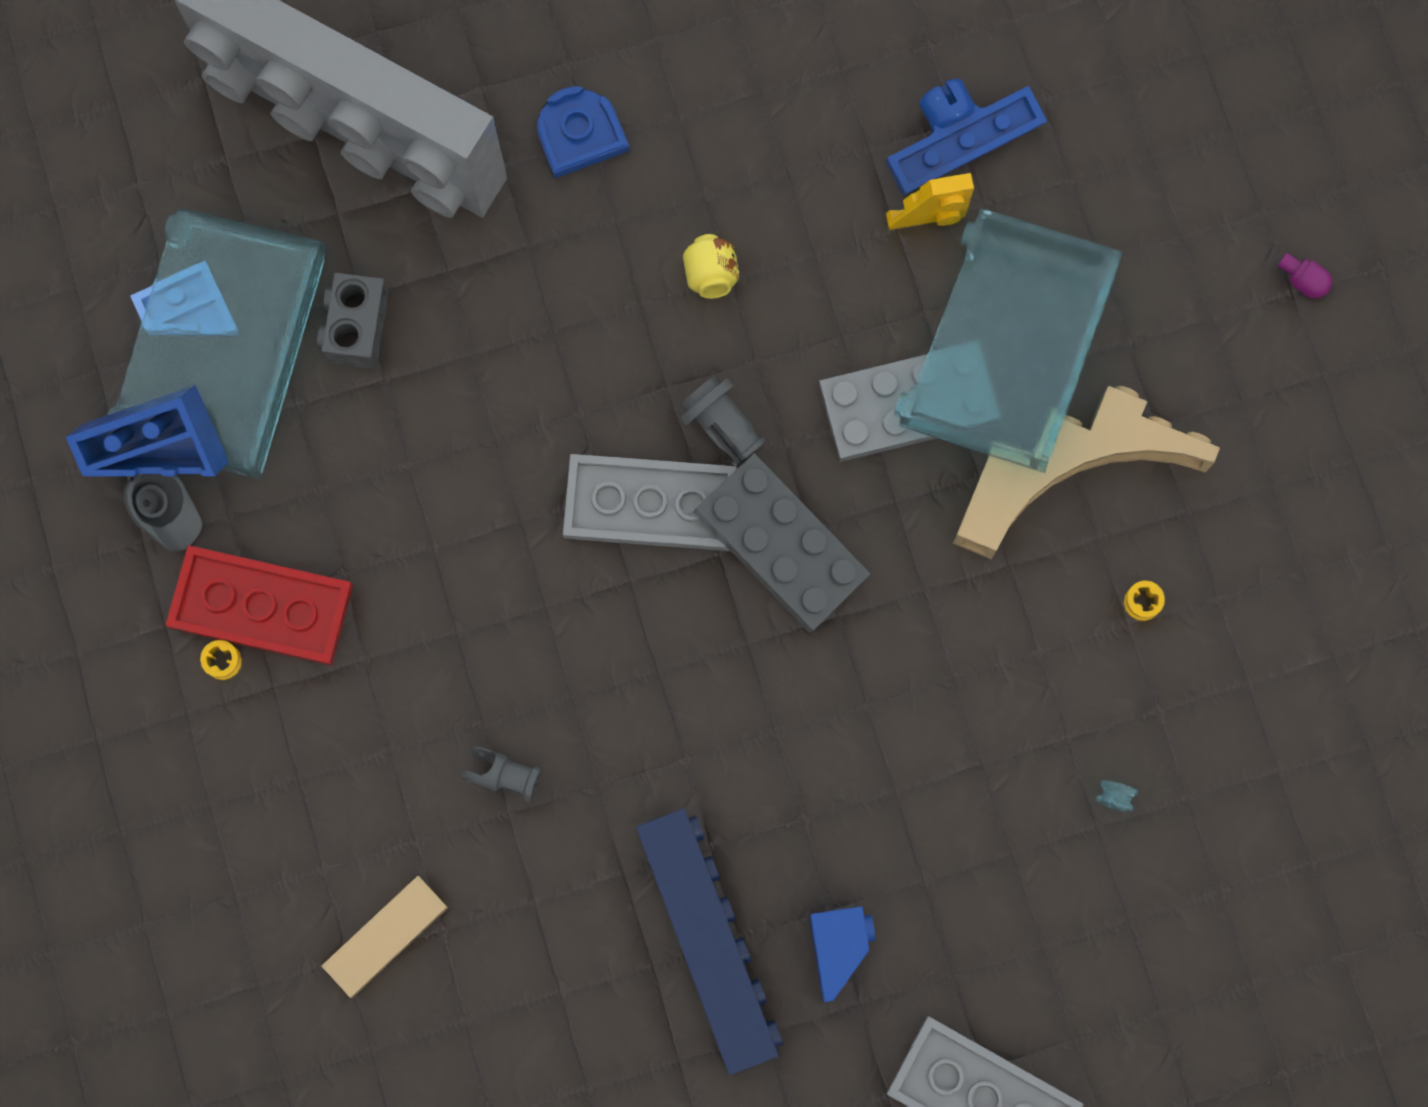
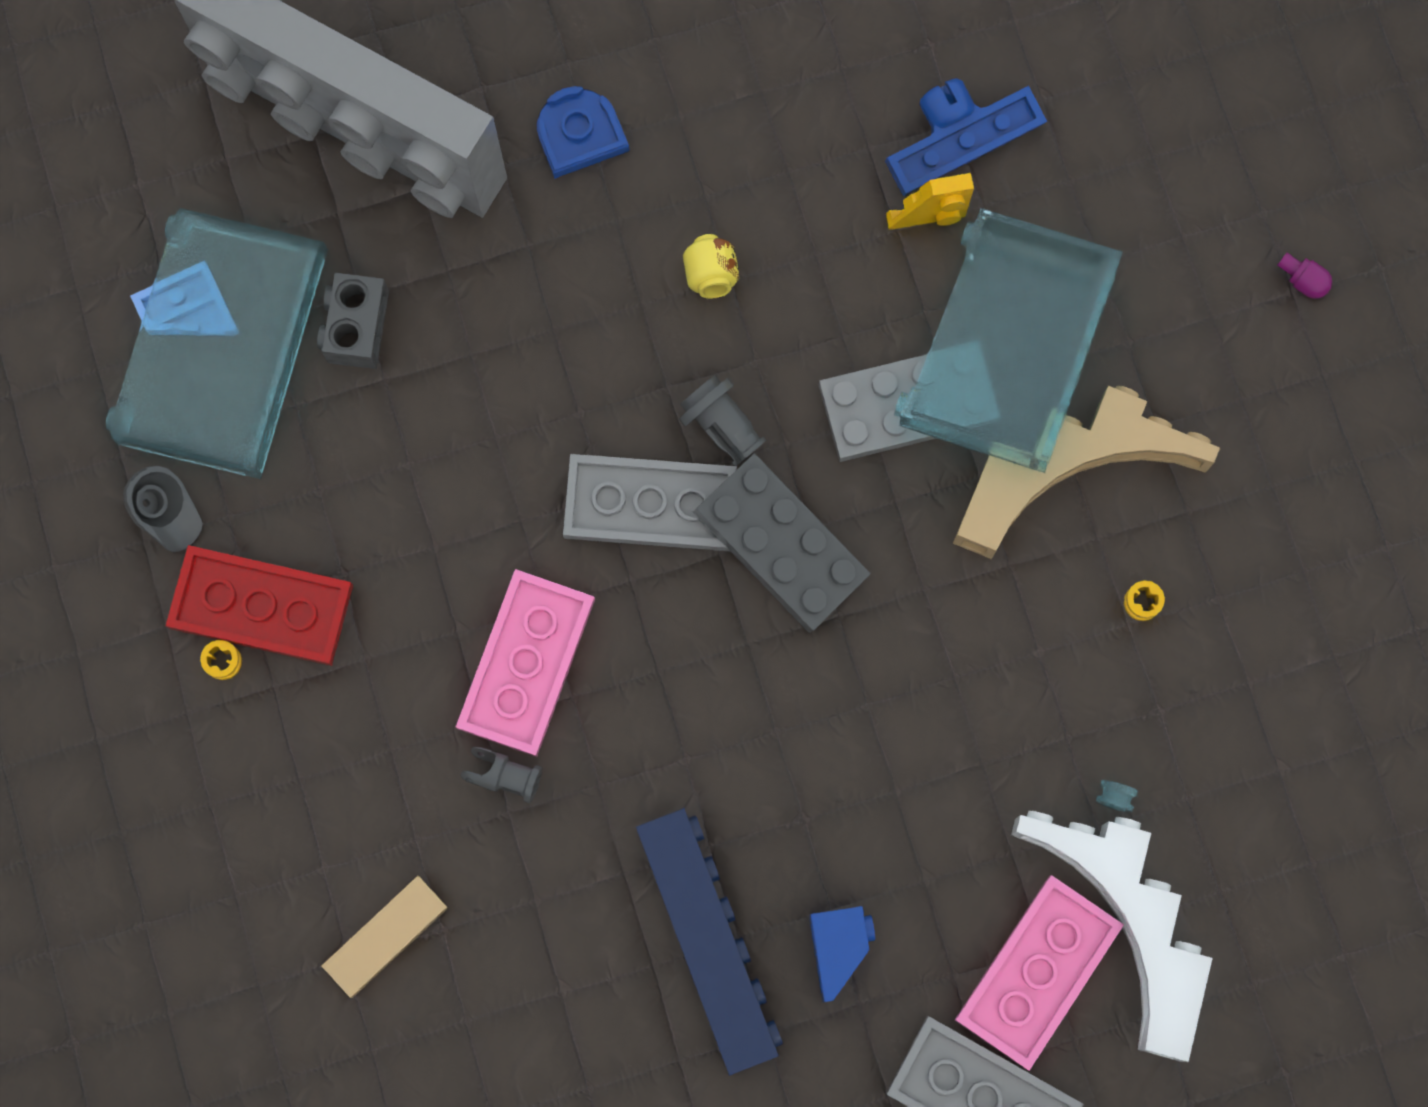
(153, 437): blue wedge -> none
(525, 663): none -> bright pink plate
(1039, 972): none -> bright pink plate
(1169, 976): none -> white arch

